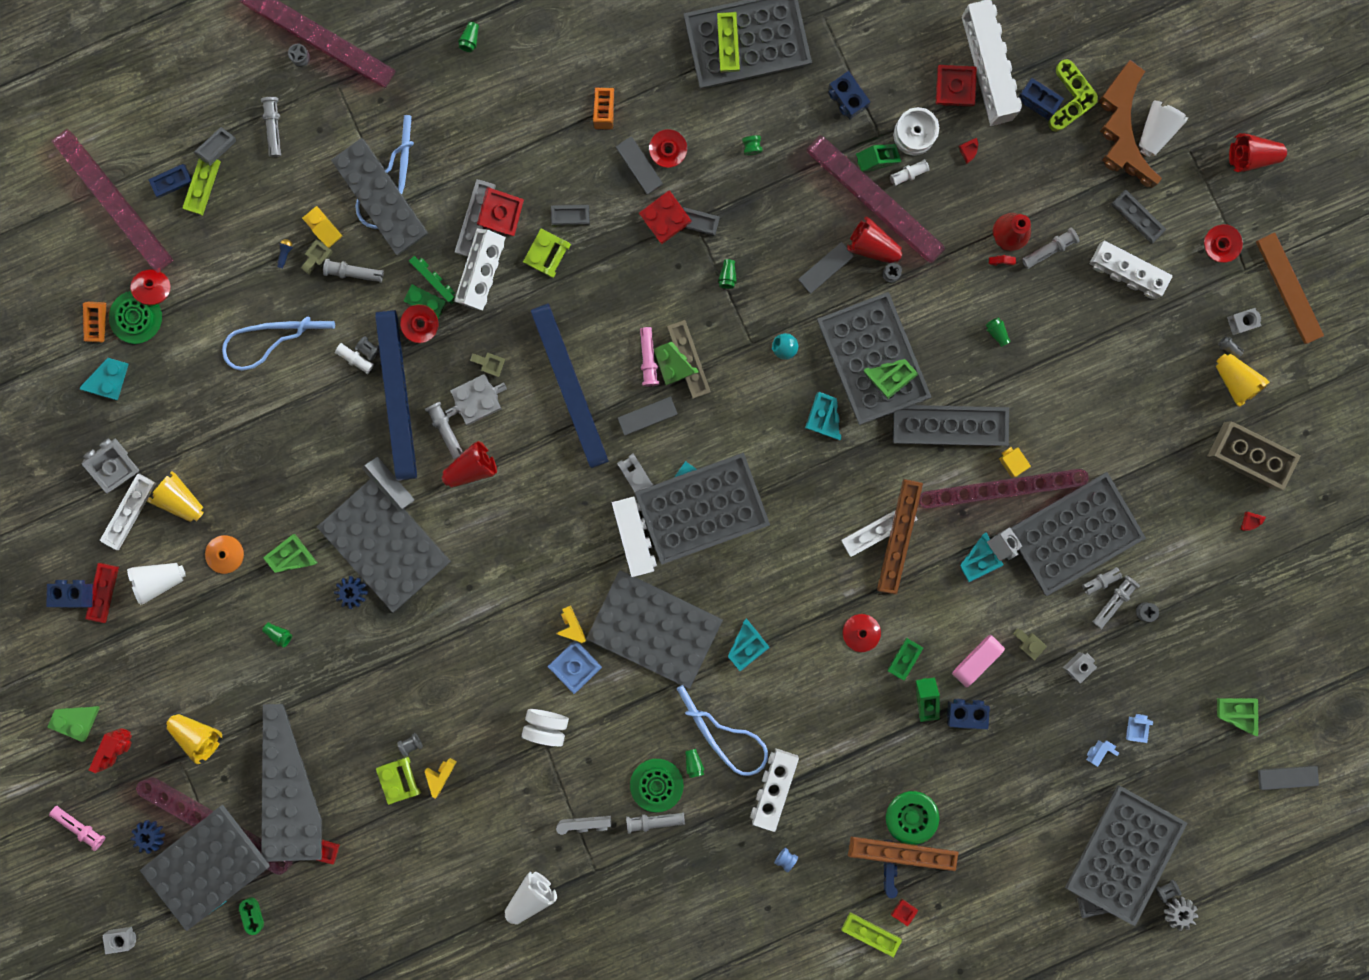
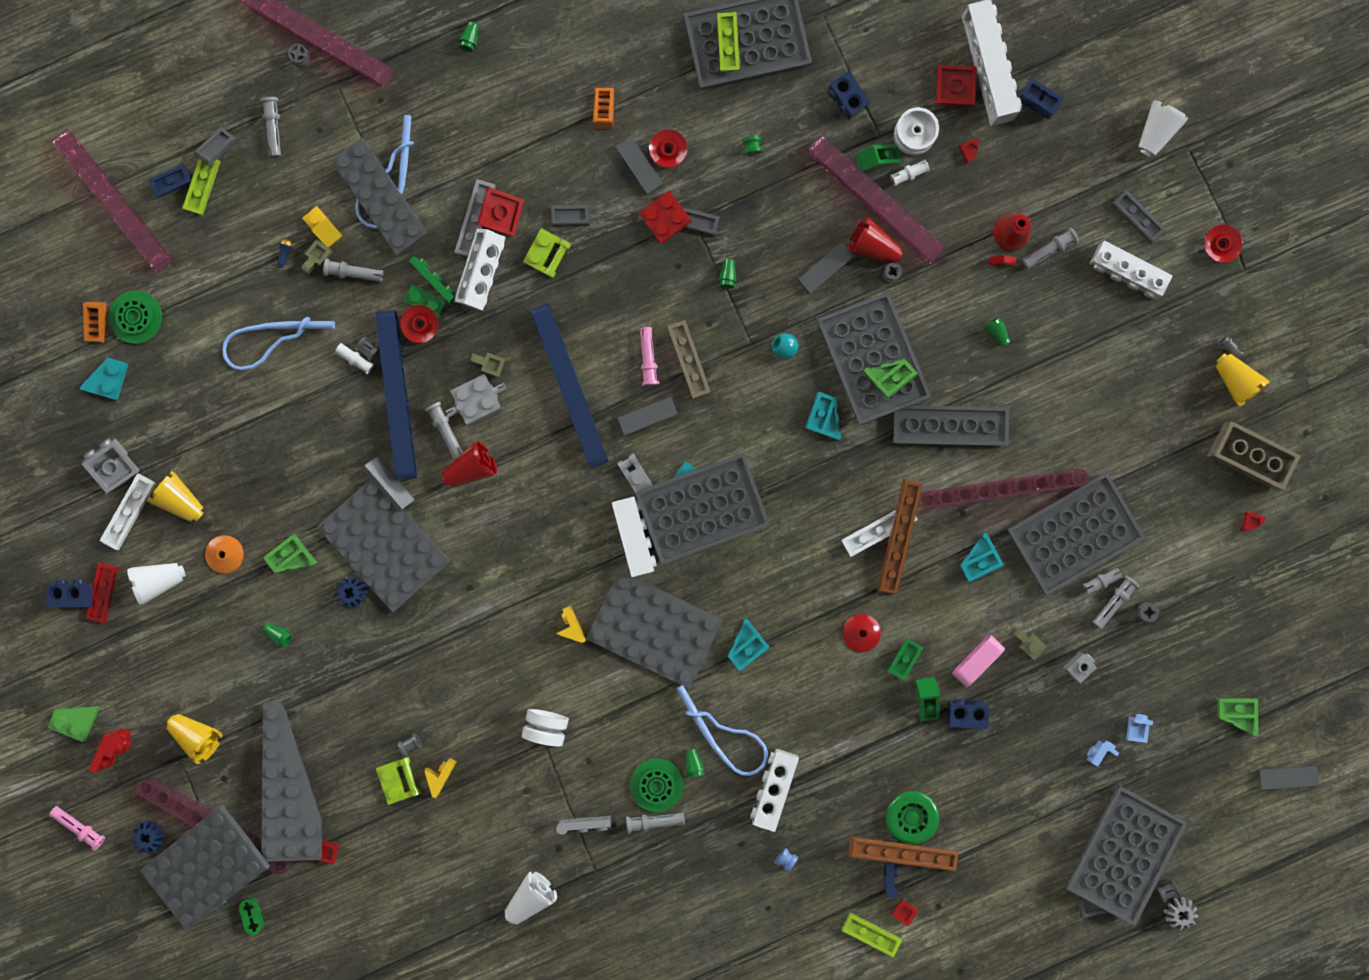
(111, 941): light grey brick -> none
(150, 294): red dish -> none
(574, 666): medium blue plate -> none
(673, 363): bright green wing -> none
(1005, 544): light grey brick -> none
(1014, 461): yellow brick -> none
(1079, 94): lime beam -> none
(1118, 128): dark orange arch -> none
(1236, 321): light grey brick -> none
(1255, 152): red cone -> none
(1289, 288): dark orange tile -> none

